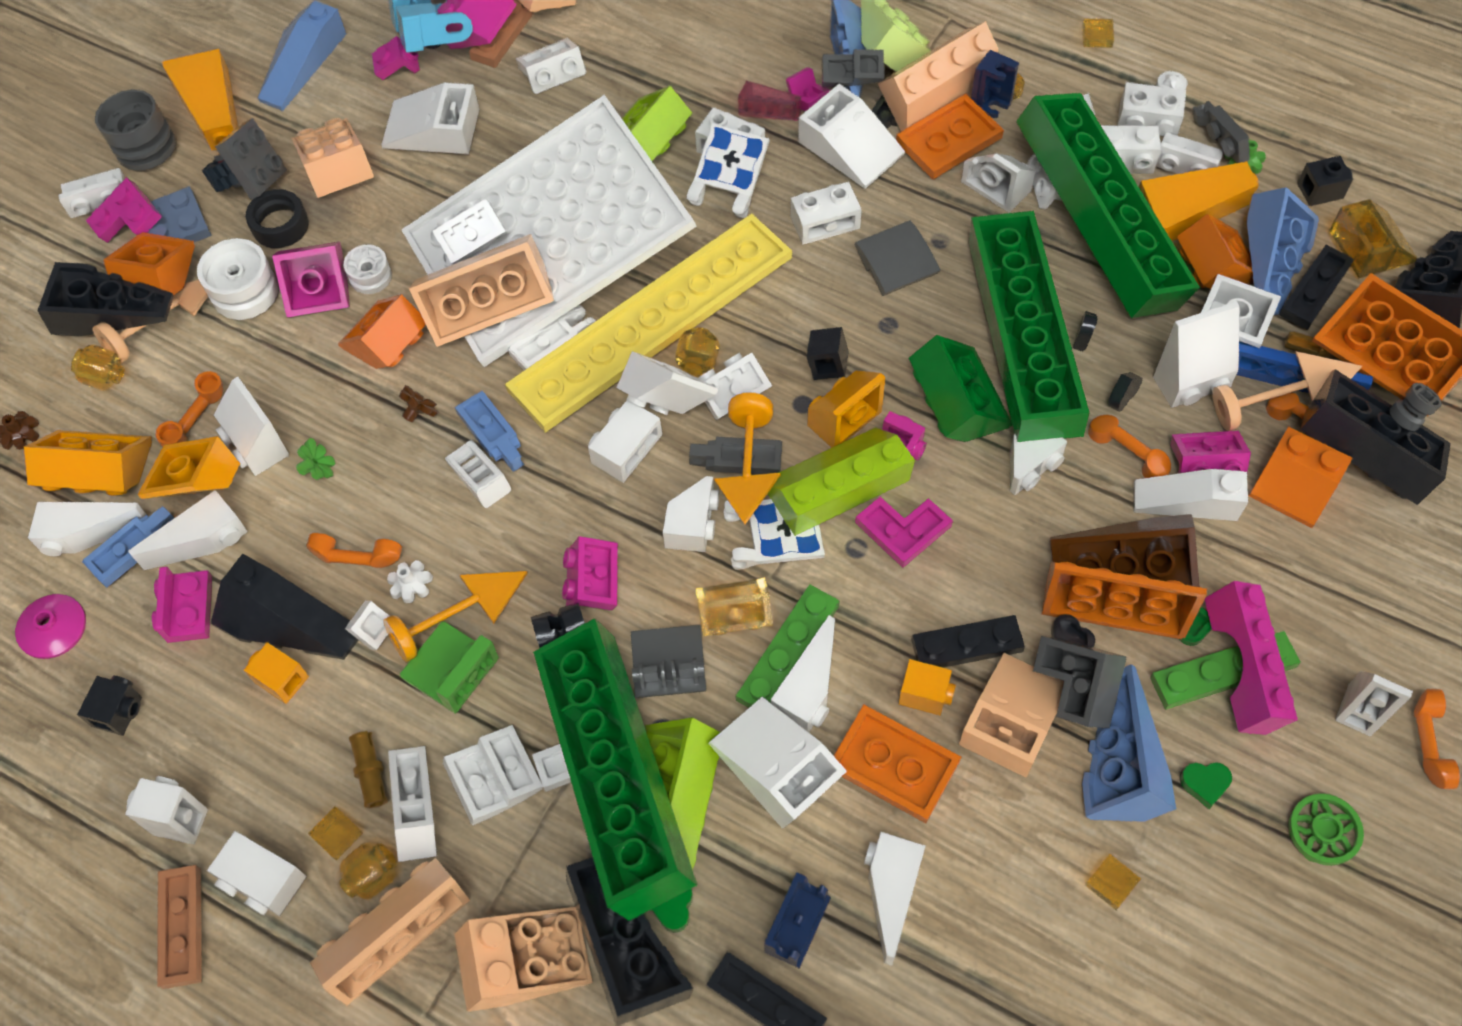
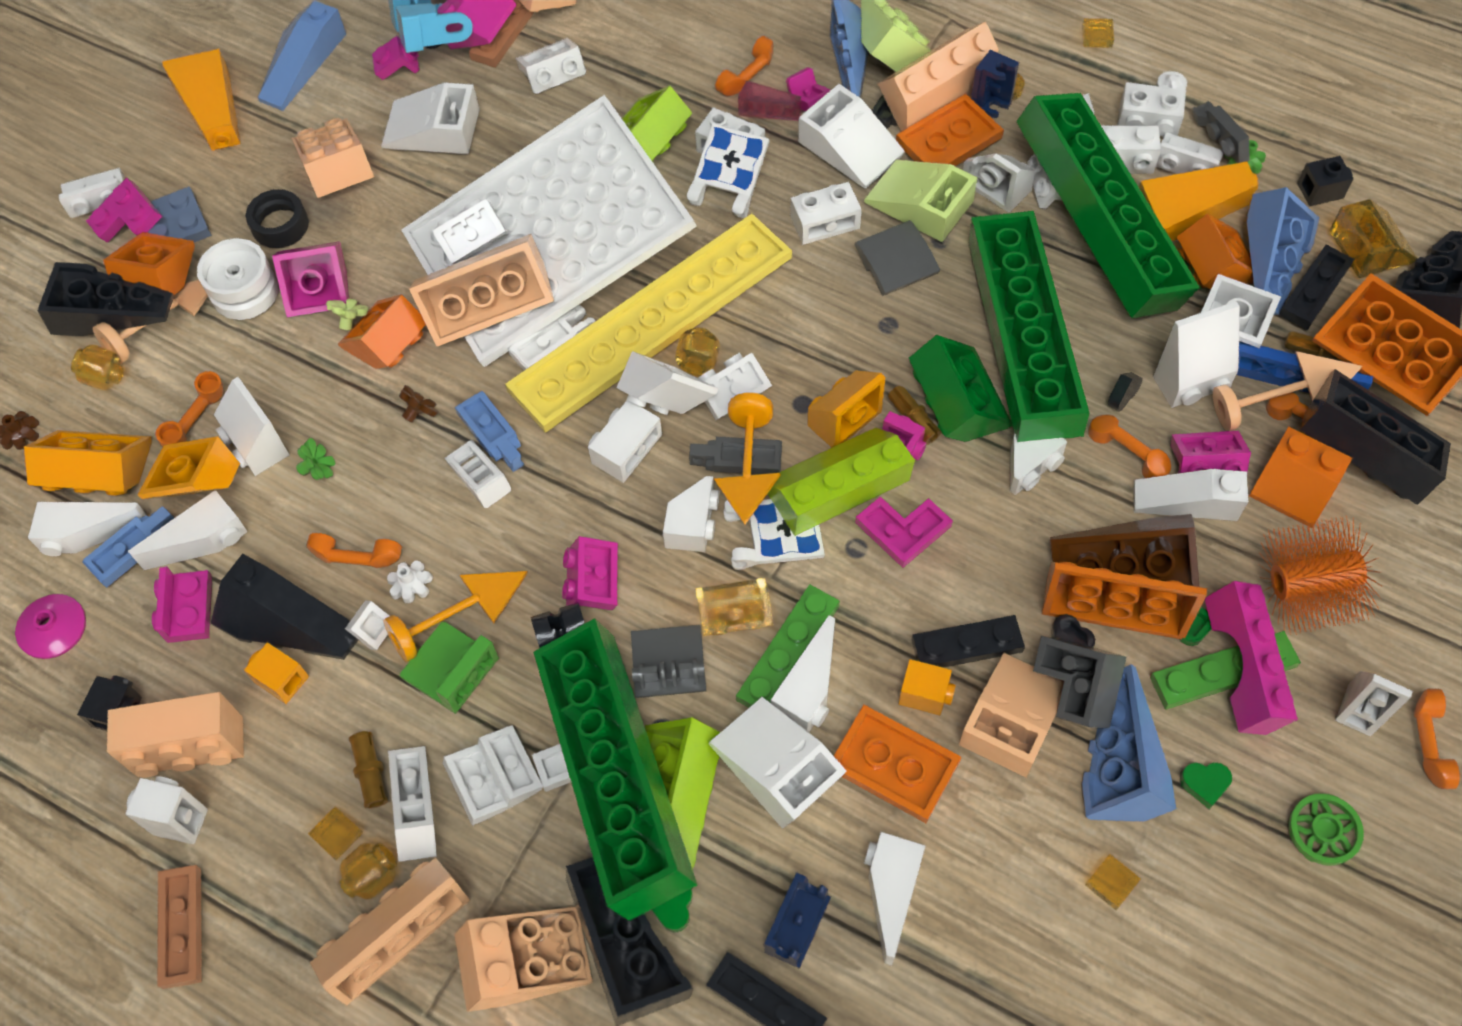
(135, 129): dark grey wheel -> none
(175, 734): none -> light nougat brick
(245, 161): dark grey plate -> none
(256, 874): white brick -> none
(346, 311): none -> yellowish green plant
(361, 260): white wheel -> none
(731, 84): none -> orange bar
(827, 353): black brick -> none
(853, 69): dark grey slope -> none
(908, 407): none -> pearl gold axle
(926, 194): none -> yellowish green slope
(1085, 331): black tile -> none
(1319, 575): none -> orange piece
(1417, 404): dark grey wheel -> none

